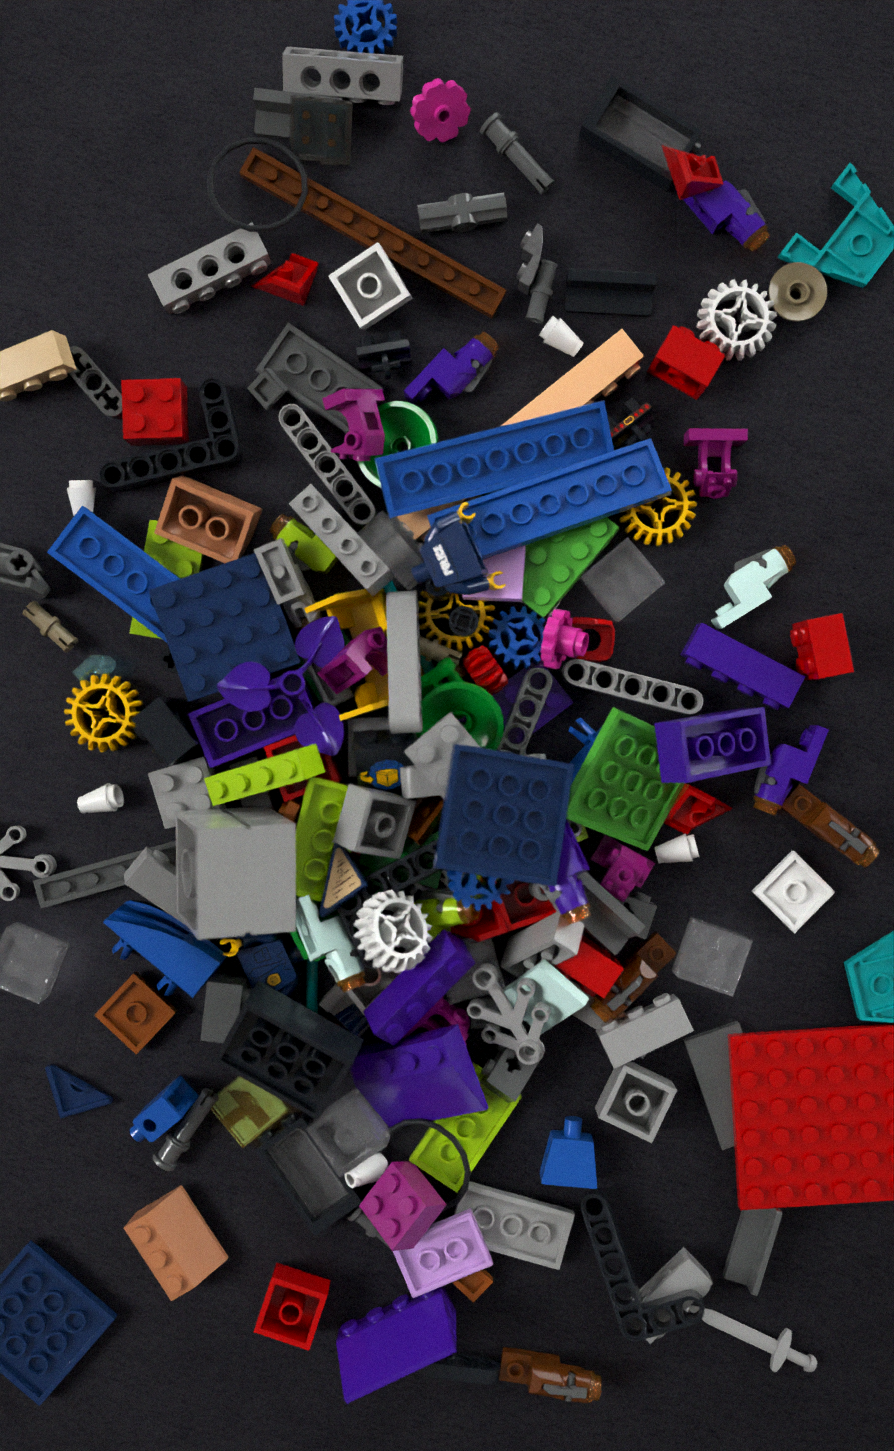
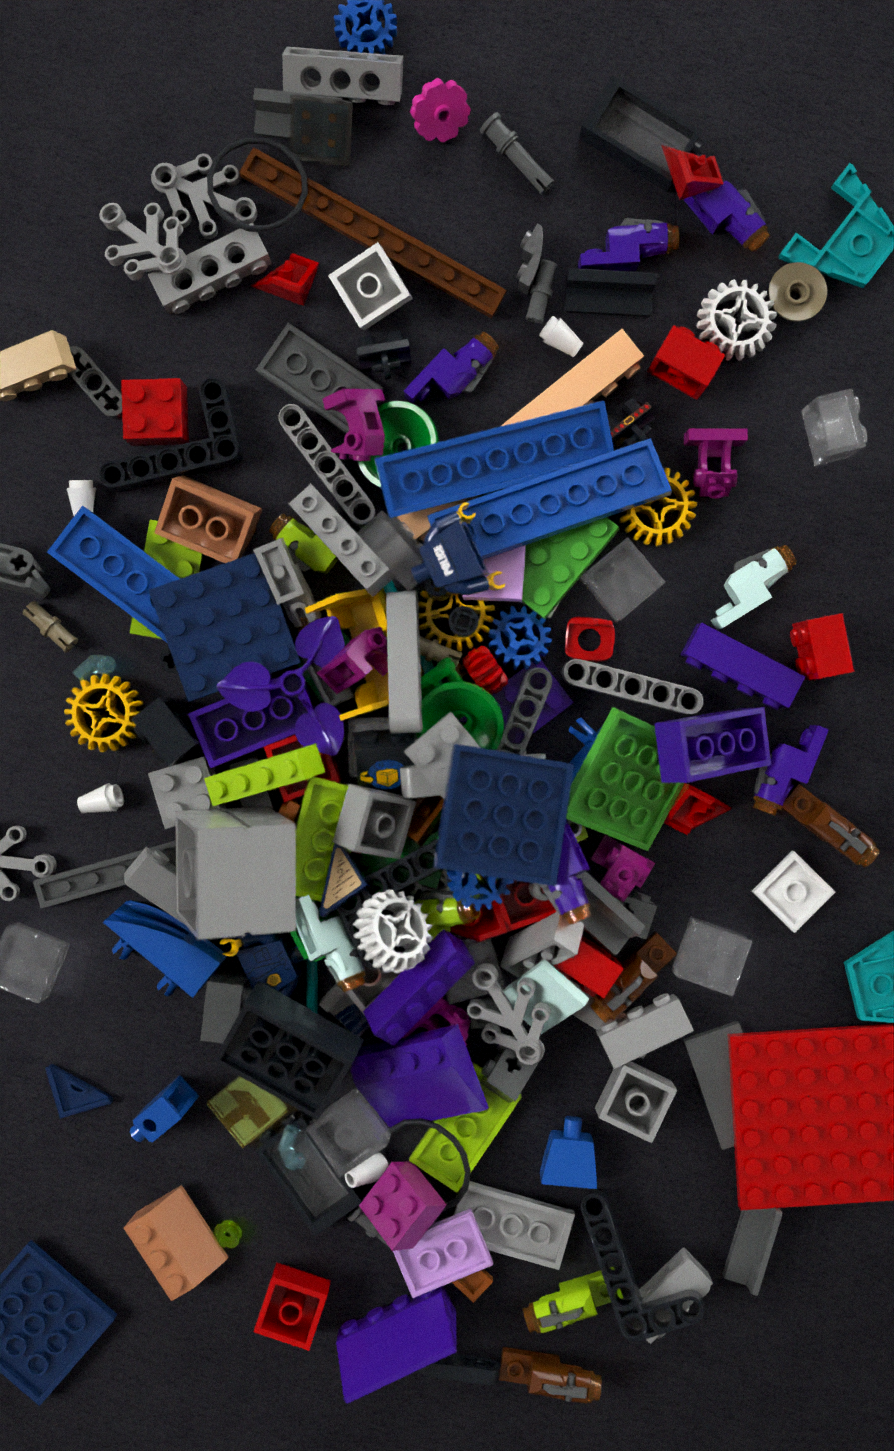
(136, 1012): dark orange plate -> none
(167, 259): none -> light grey plant
(179, 1139): dark grey pin -> none
(199, 194): none -> light grey plant
(231, 1227): none -> clear neon green plate
(267, 388): dark grey tile -> none
(287, 1151): none -> clear light blue arm
(462, 212): dark grey piece -> none
(562, 640): dark pink plant -> none
(571, 1304): none -> lime plate
(630, 241): none -> dark purple plate
(677, 850): white cone -> none
(779, 1348): light grey sword -> none
(834, 427): none -> clear brick

